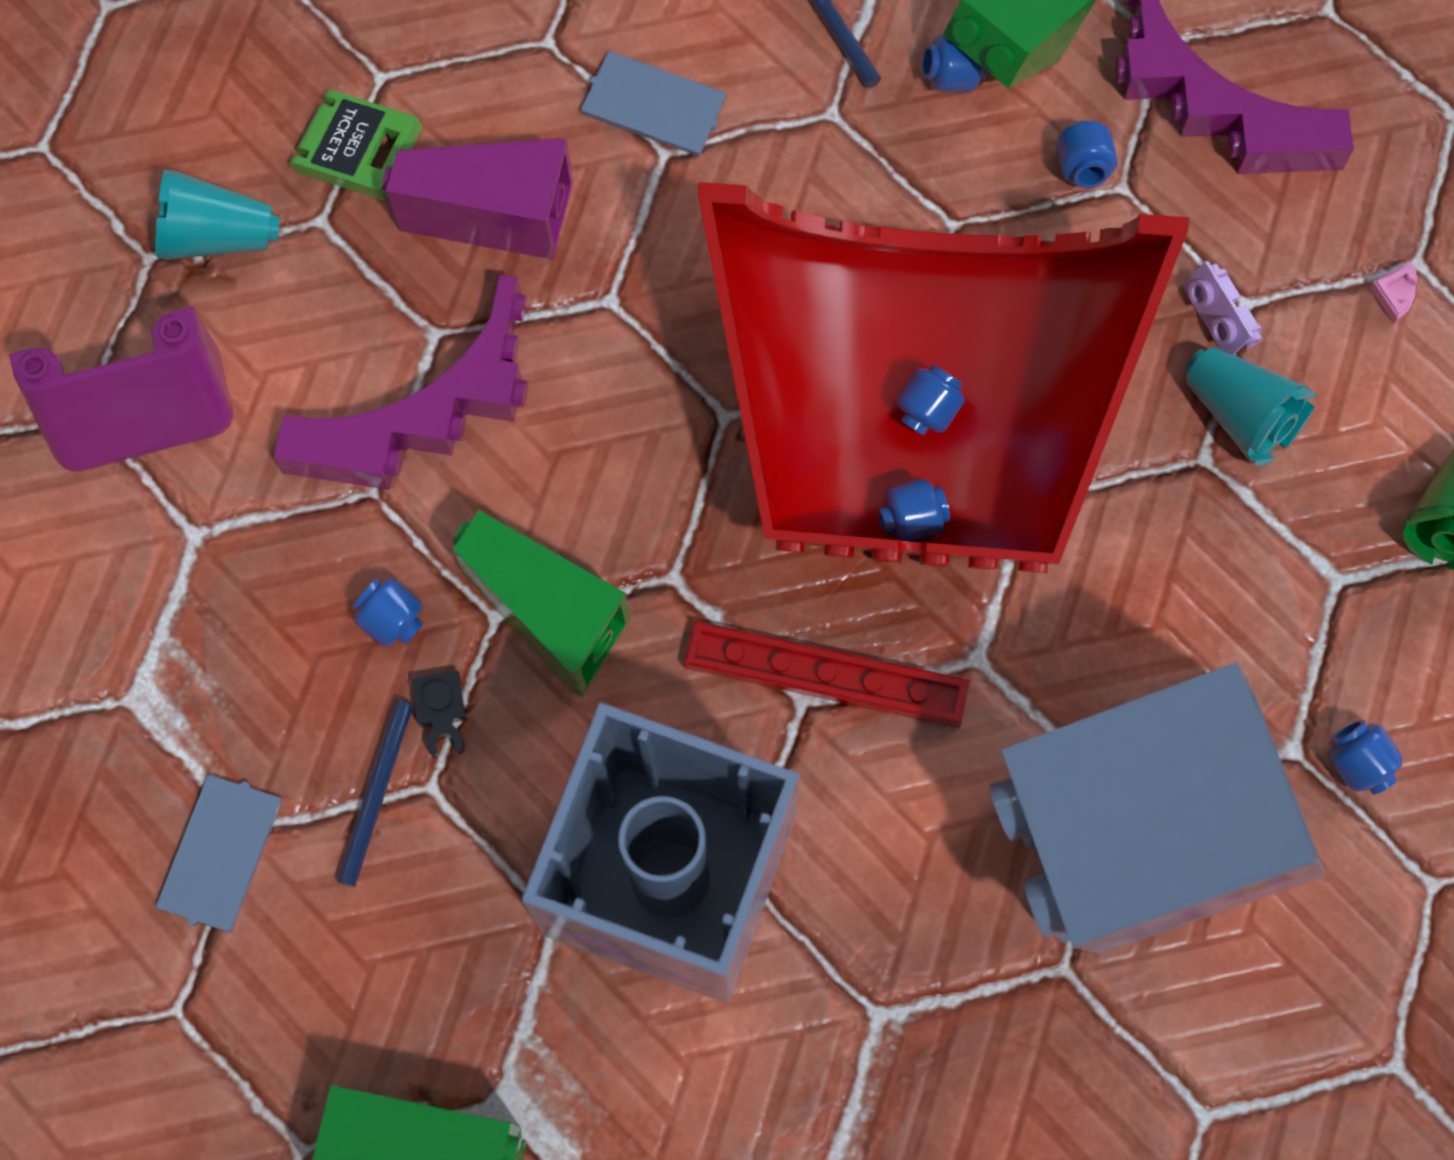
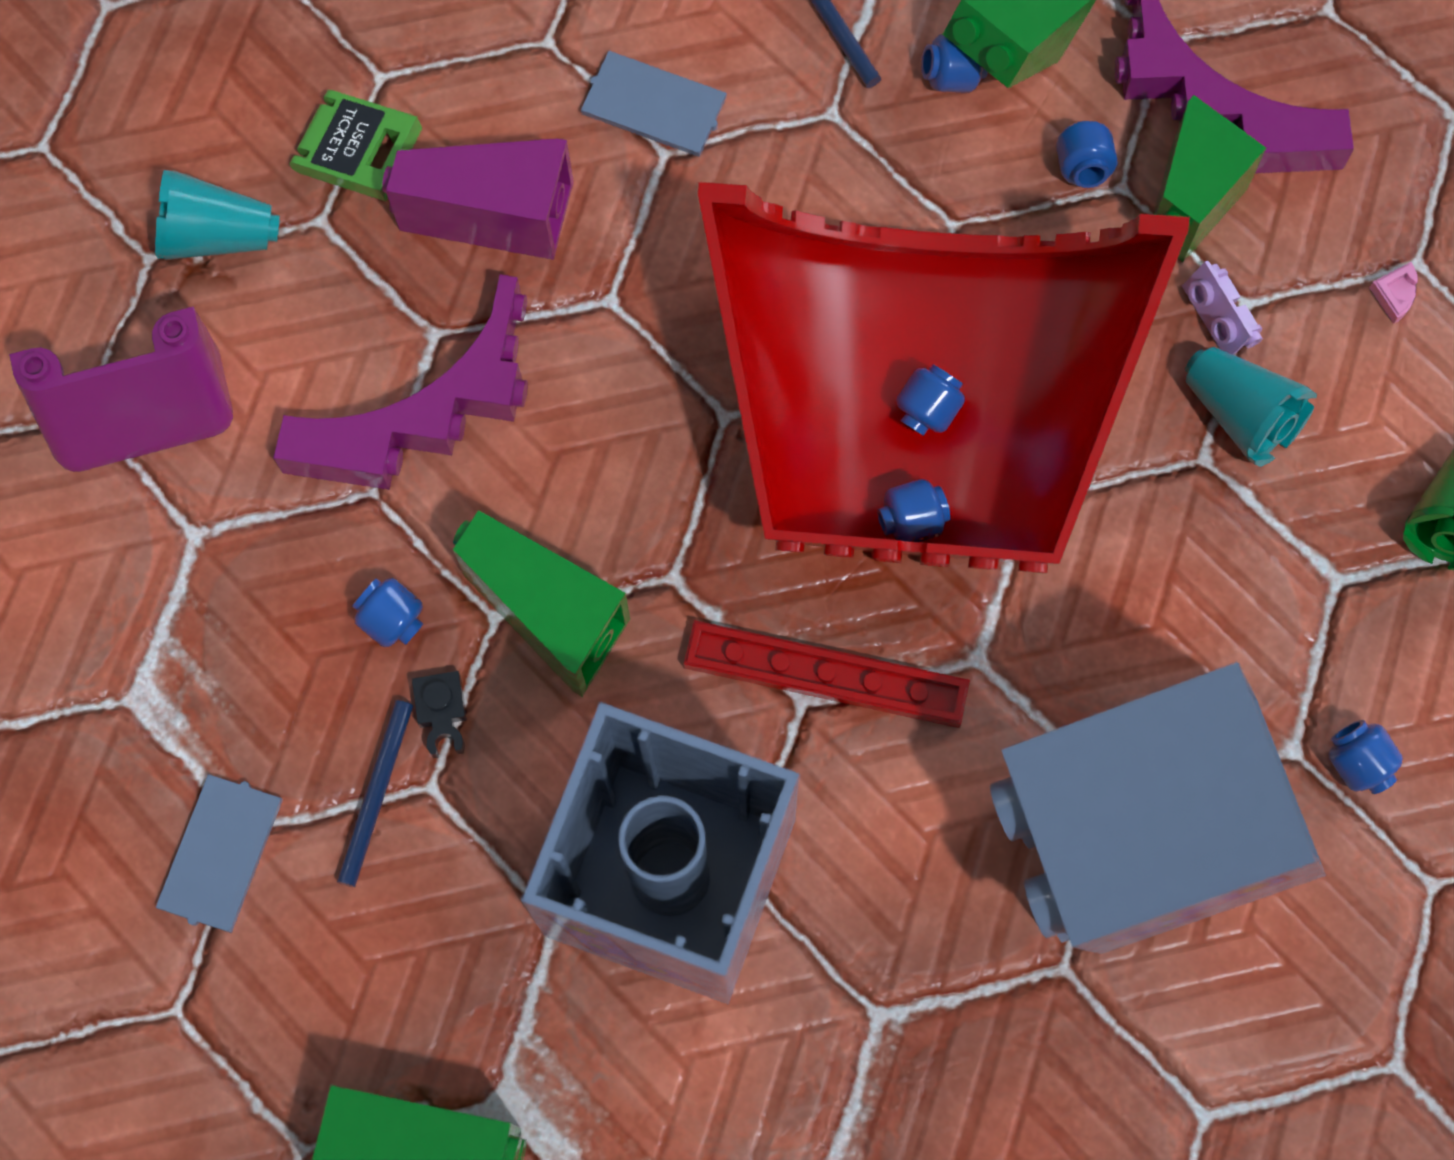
(1206, 171): none -> green slope

